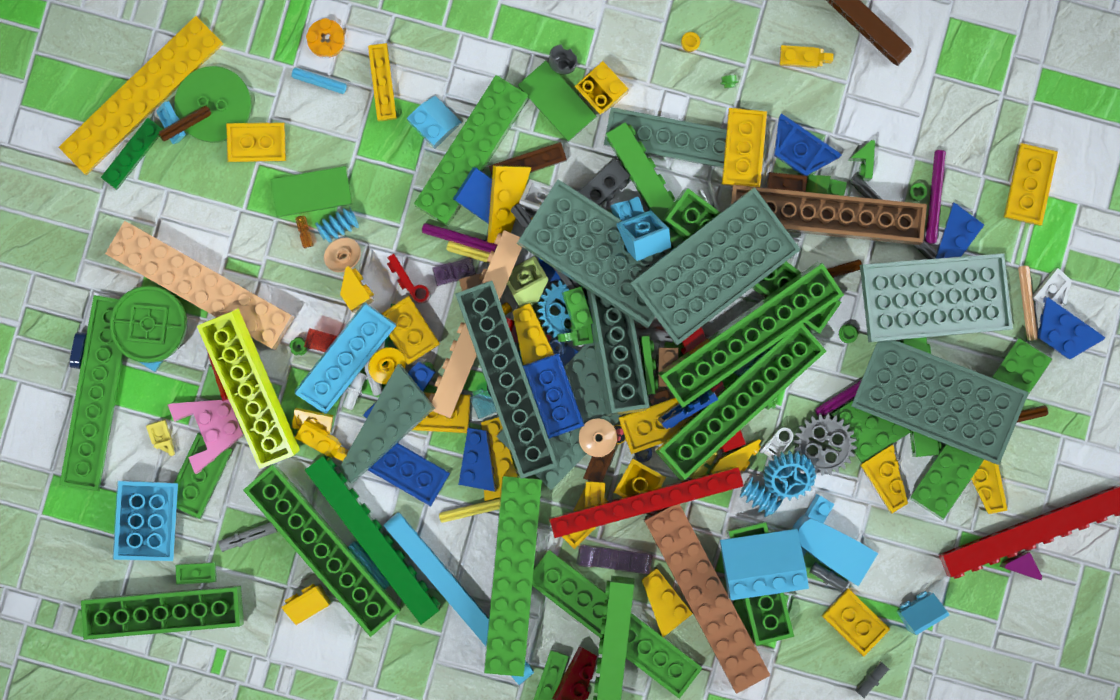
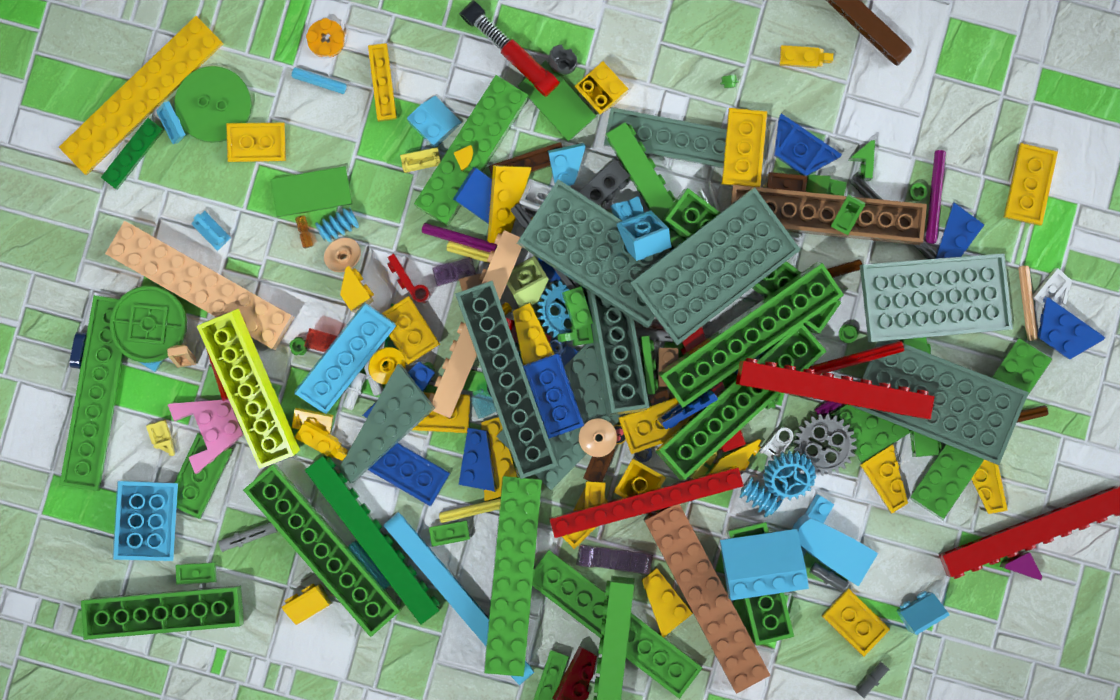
(181, 356): none -> light nougat piece
(184, 123): reddish brown axle -> none
(210, 230): none -> medium azure hinge
(420, 159): none -> light yellow hinge
(449, 533): none -> bright green plate
(464, 157): none -> yellow tile
(541, 79): none -> piece
(566, 163): none -> medium azure wing
(690, 41): yellow tile -> none
(835, 390): none -> red brick
(848, 214): none -> bright green slope
(858, 358): none -> red axle

